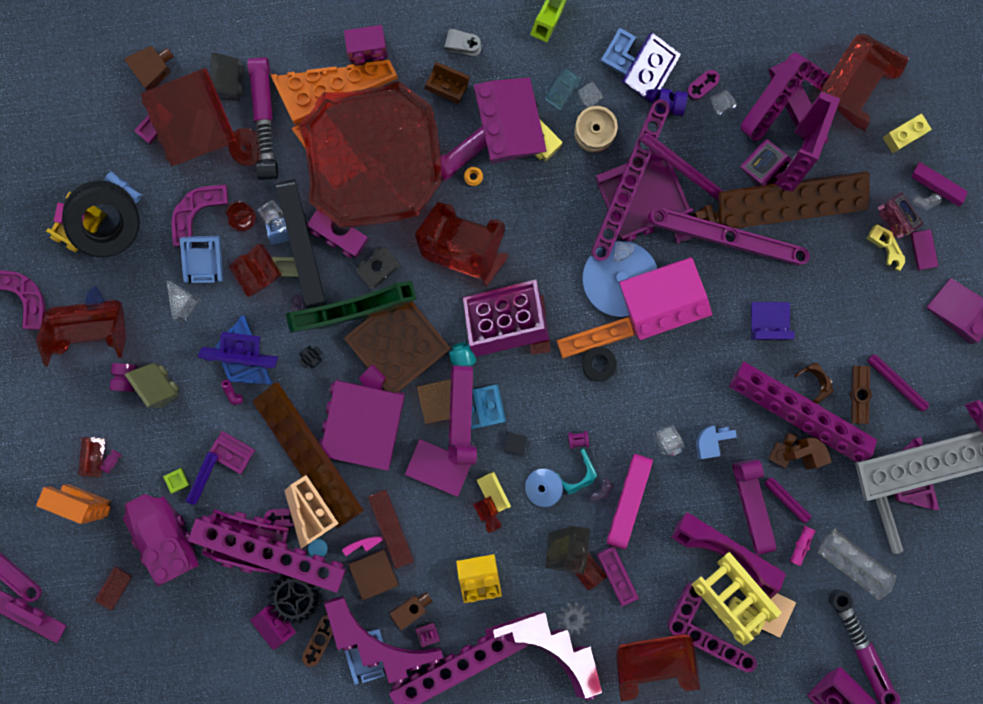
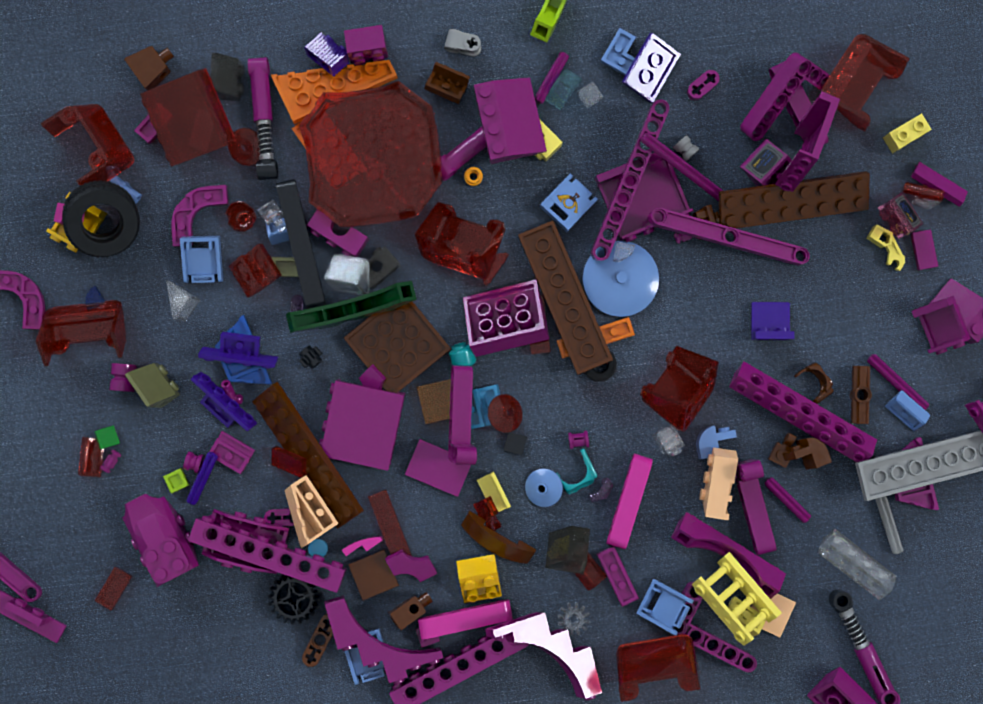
(74, 503): orange arch -> none
(107, 437): none -> green tile
(112, 151): none -> clear red windscreen
(193, 462): none -> magenta wheel
(221, 404): none -> dark purple bracket
(272, 629): magenta panel -> none
(288, 461): none -> clear red tile
(327, 54): none -> dark purple brick
(348, 275): none -> clear slope
(419, 567): none -> magenta tile
(465, 619): none -> dark pink beam
(495, 542): none -> reddish brown slope
(498, 413): none -> clear red dish
(551, 77): none -> magenta axle
(565, 297): none -> reddish brown plate
(571, 199): none -> medium blue container
(593, 140): tan wheel -> none
(665, 298): dark pink slope -> none
(669, 608): none -> medium blue container
(676, 101): dark purple wheel -> none
(681, 387): none -> clear red windscreen
(686, 148): none -> light grey wheel
(719, 482): none -> light nougat wedge
(723, 102): clear slope -> none
(802, 545): dark pink pin -> none
(908, 411): none -> medium blue slope
(923, 192): none -> clear red pin
(942, 325): none -> magenta panel

